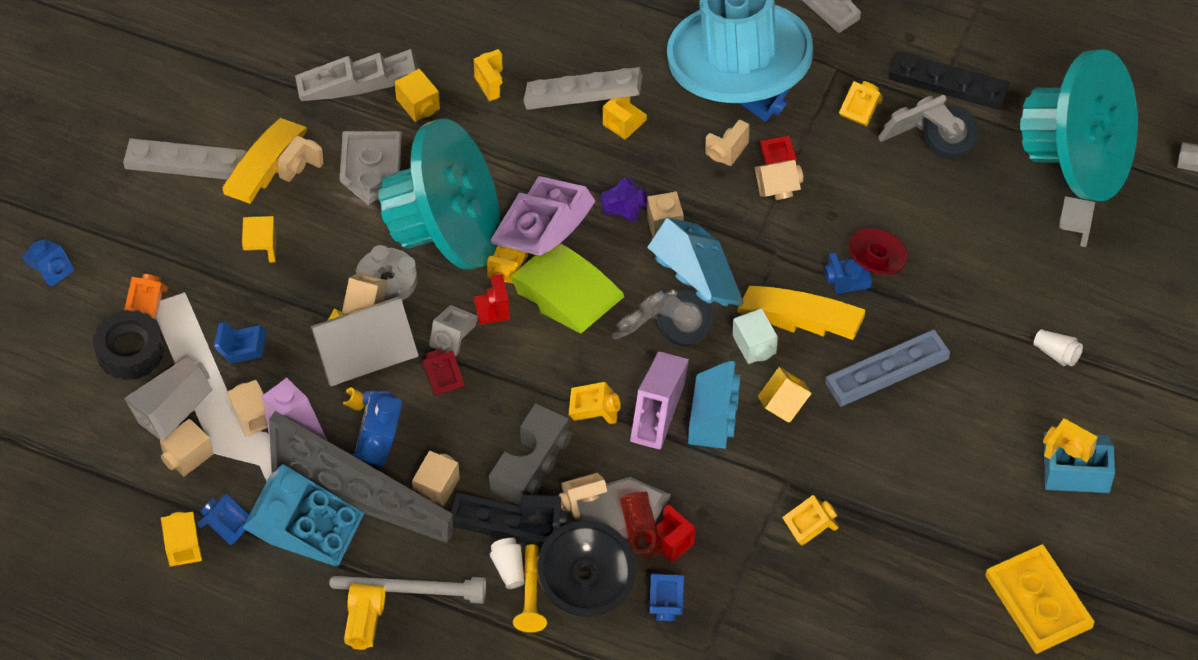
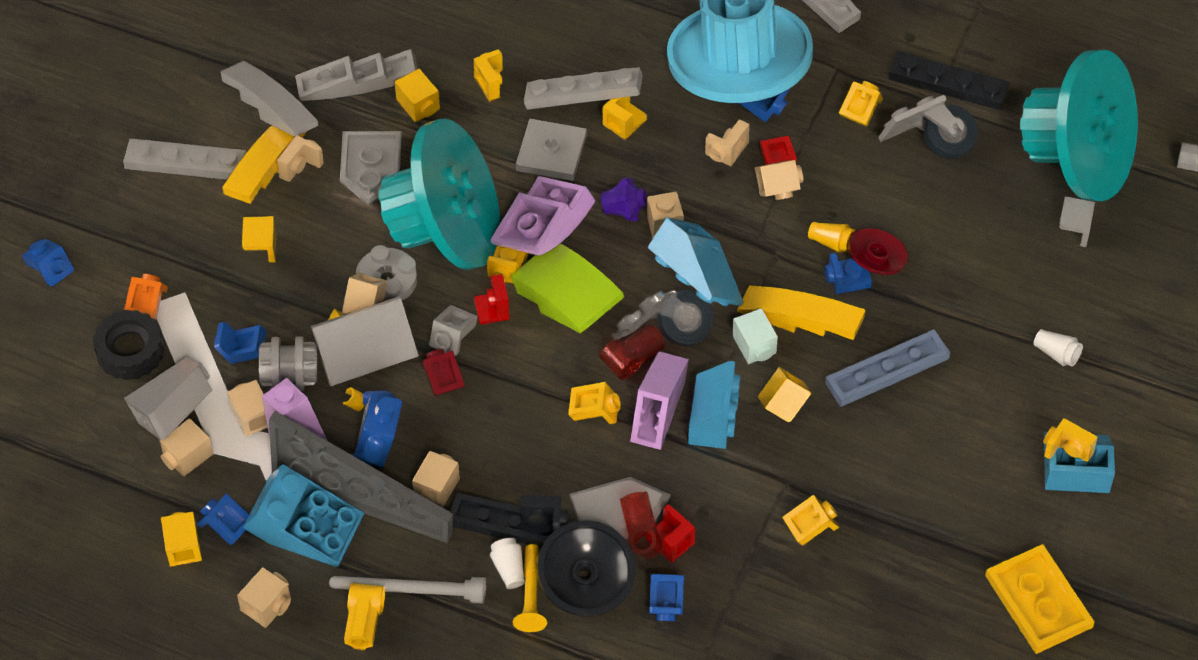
(265, 597): none -> tan brick
(271, 99): none -> light grey slope
(288, 361): none -> light grey piece
(518, 476): dark grey arch -> none
(551, 149): none -> light grey plate
(583, 489): tan bracket -> none
(626, 356): none -> clear red piece
(831, 235): none -> yellow cone

